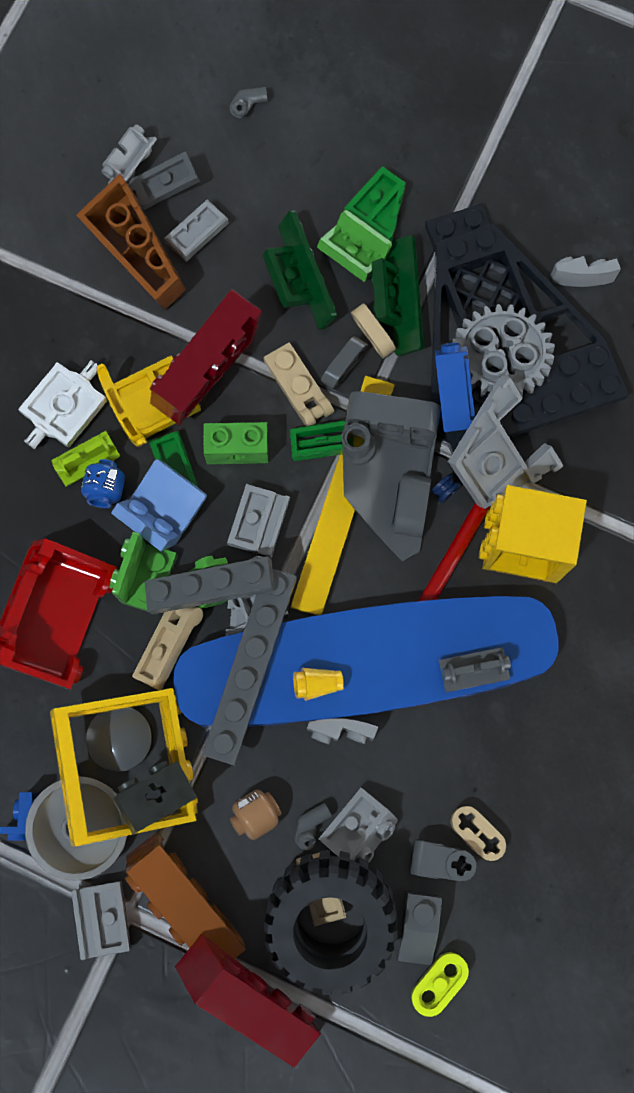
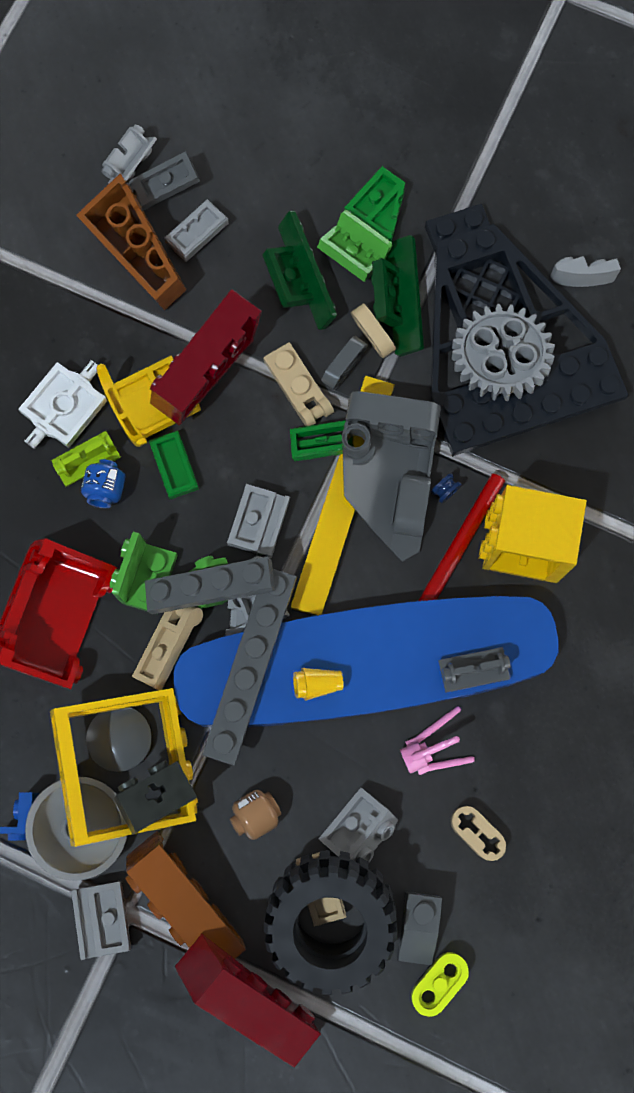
(161, 506): medium blue bracket -> none
(236, 443): bright green brick -> none
(245, 99): dark grey arm -> none
(307, 826): dark grey arm -> none
(329, 729): light grey slope -> none
(418, 755): none -> bright pink plant
(435, 861): dark grey piece -> none
(454, 387): blue window -> none
(487, 457): light grey wing -> none

